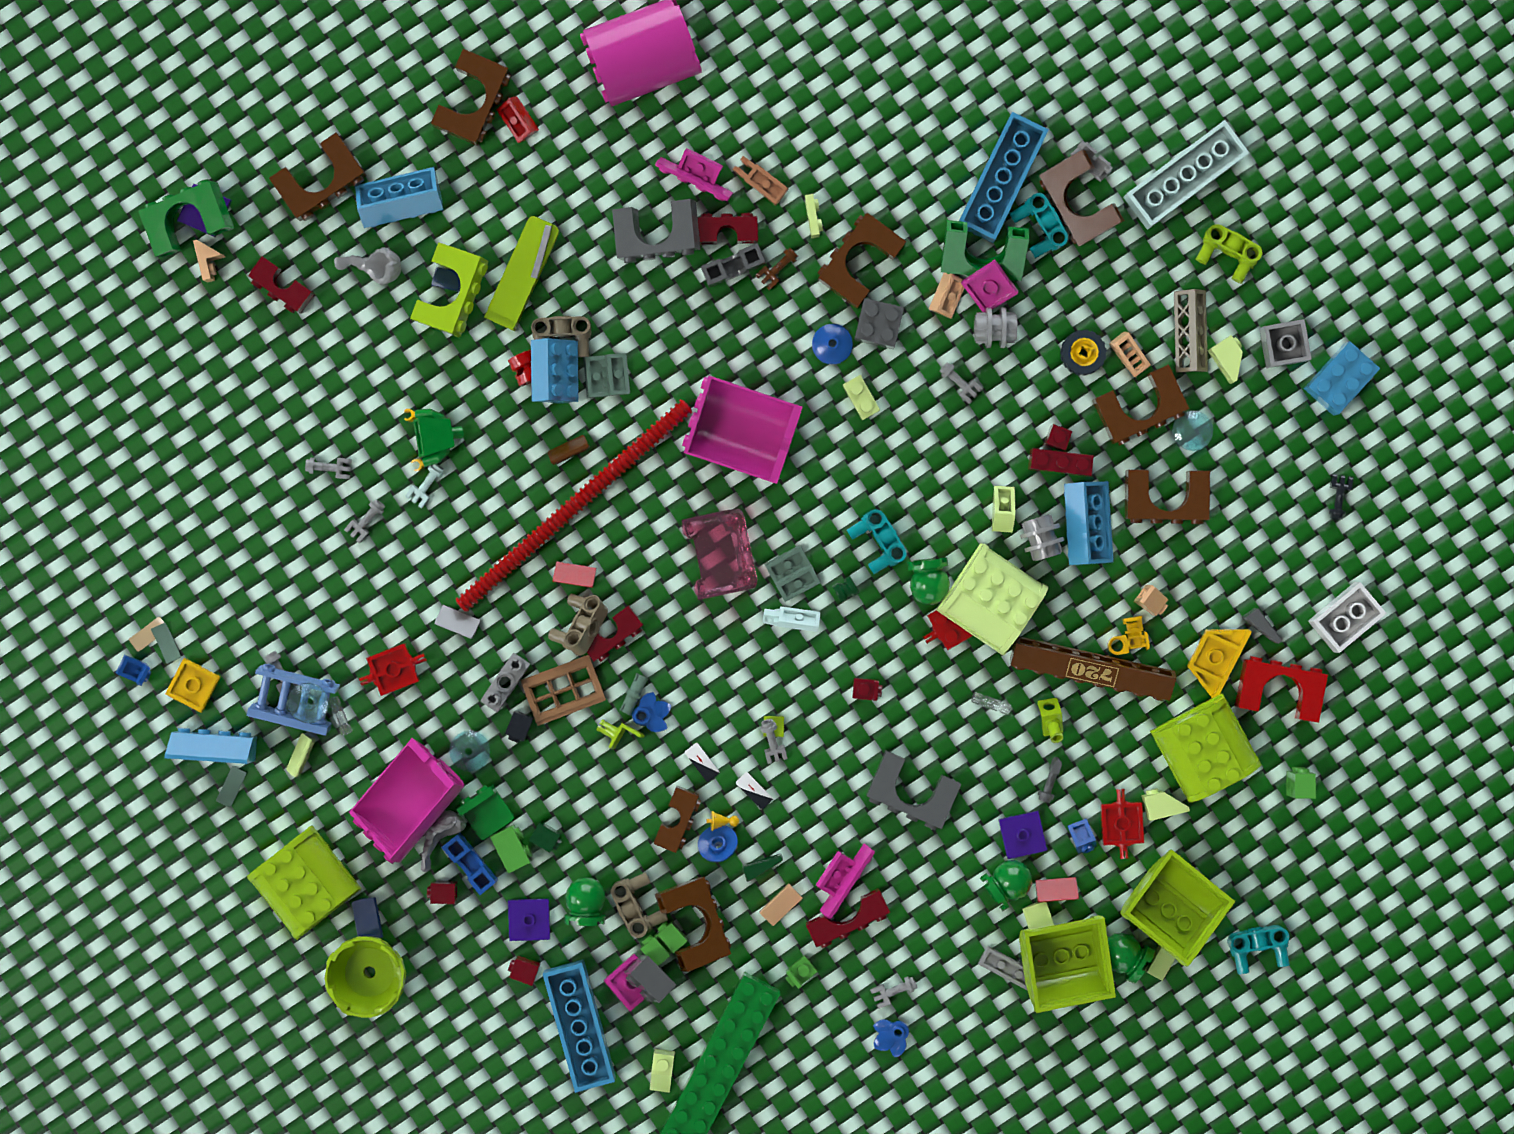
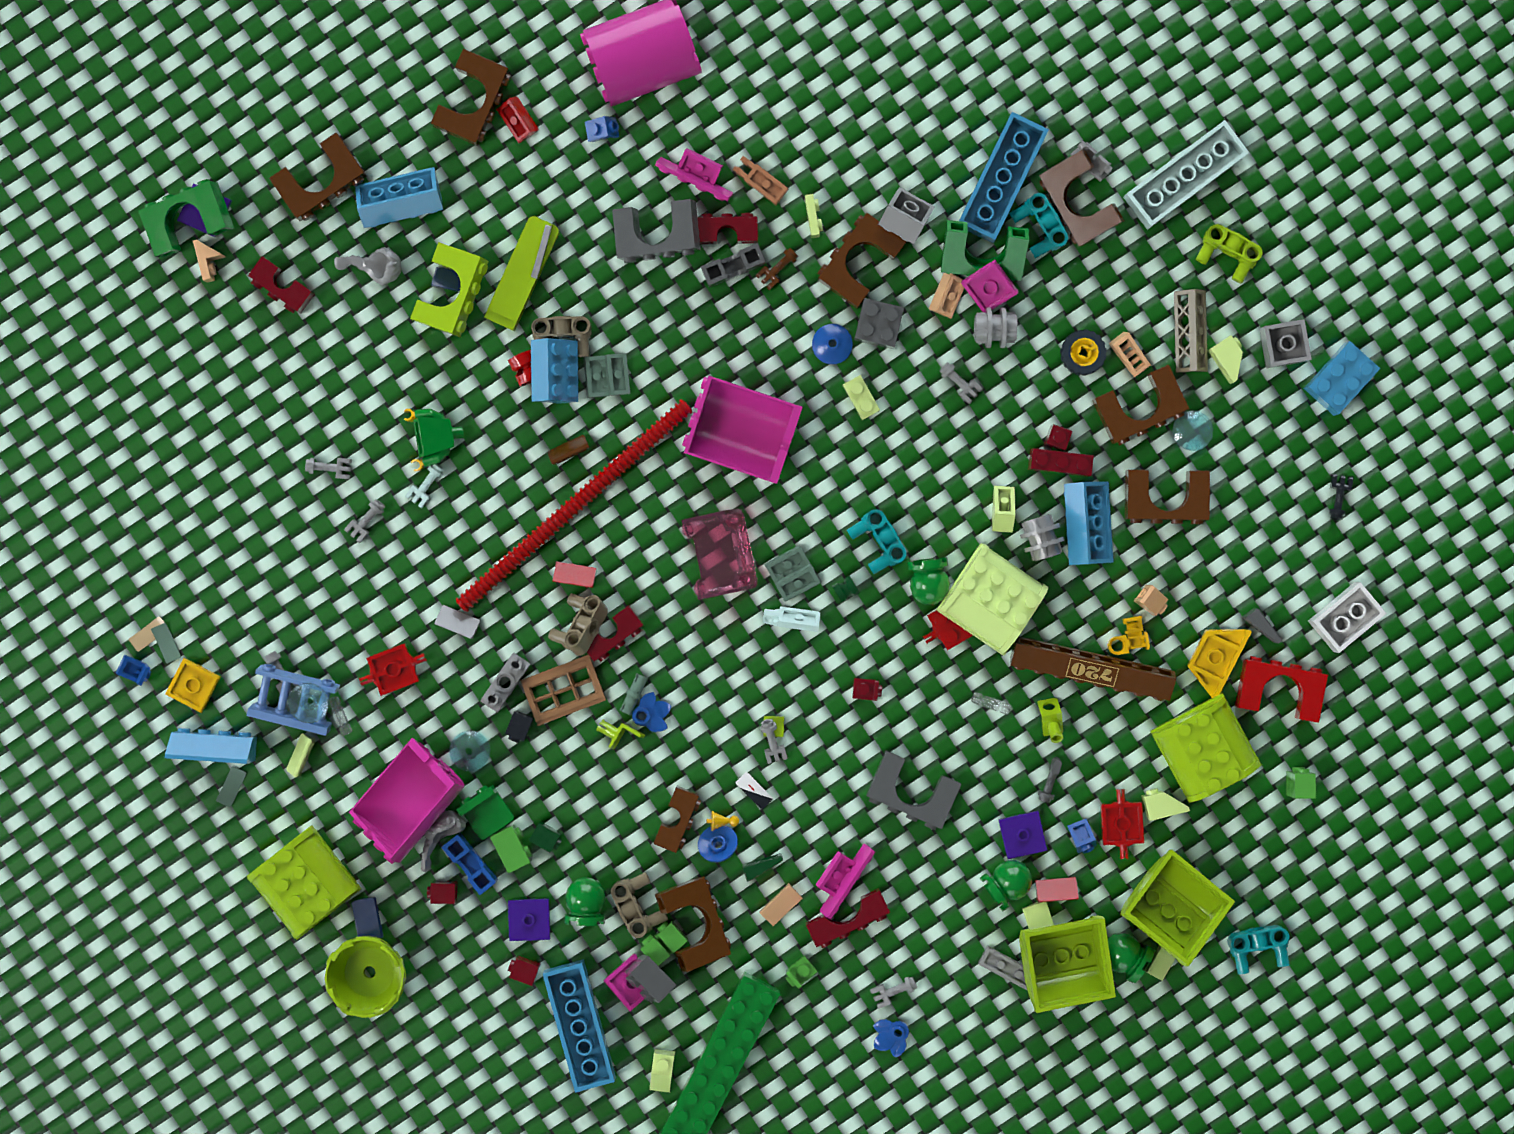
(602, 128): none -> bracket
(702, 762): sticker -> none
(906, 215): none -> light grey brick

